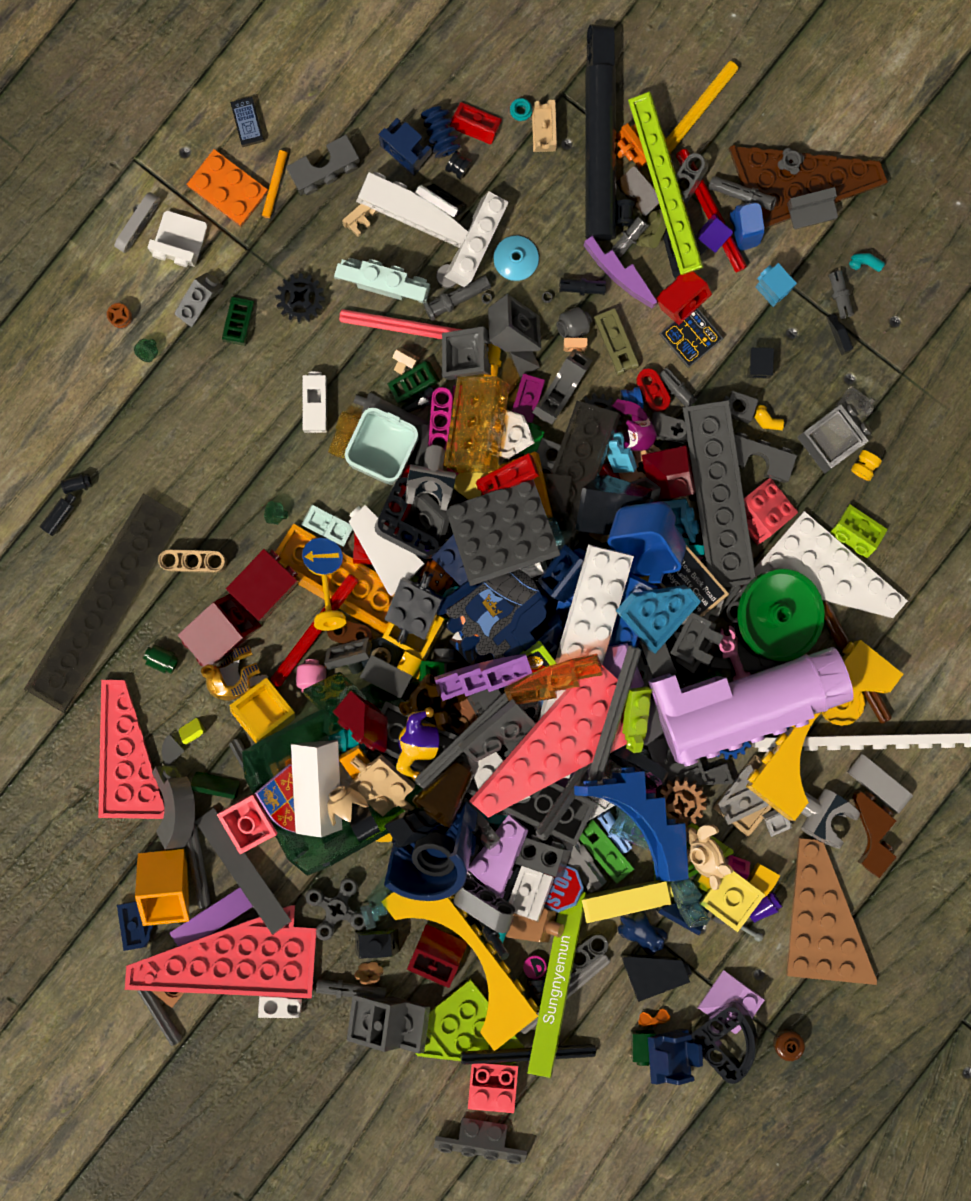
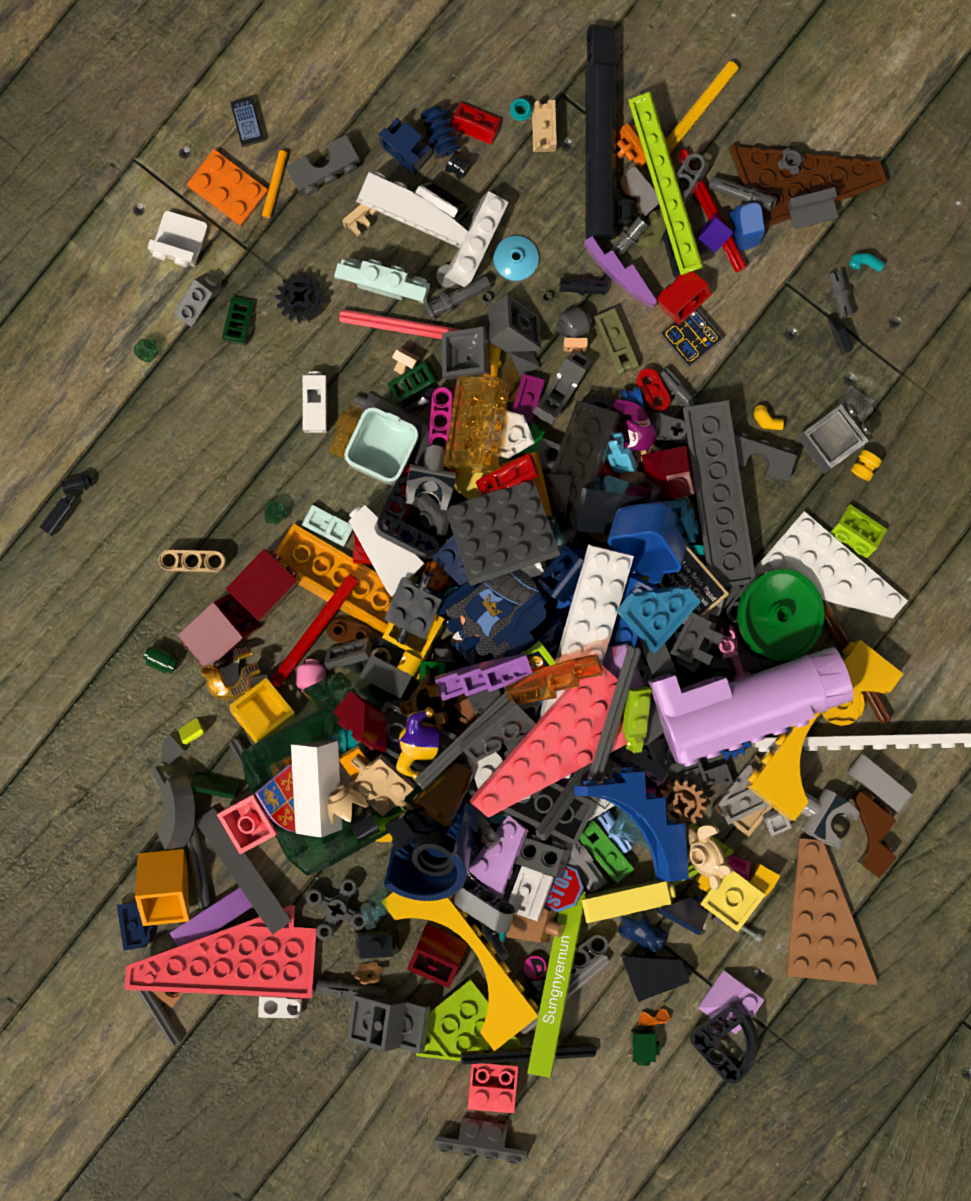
(103, 603): clear smoke plate -> none
(115, 312): dark orange wheel -> none
(125, 768): coral wing -> none
(137, 222): light grey beam -> none
(324, 558): piece -> none
(672, 1057): dark blue panel -> none
(687, 898): clear light blue slope -> none
(749, 406): dark grey brick -> none
(761, 363): black panel -> none
(767, 511): coral bracket -> none
(768, 906): dark purple cone -> none
(775, 284): dark azure piece -> none
(788, 1052): reddish brown head -> none

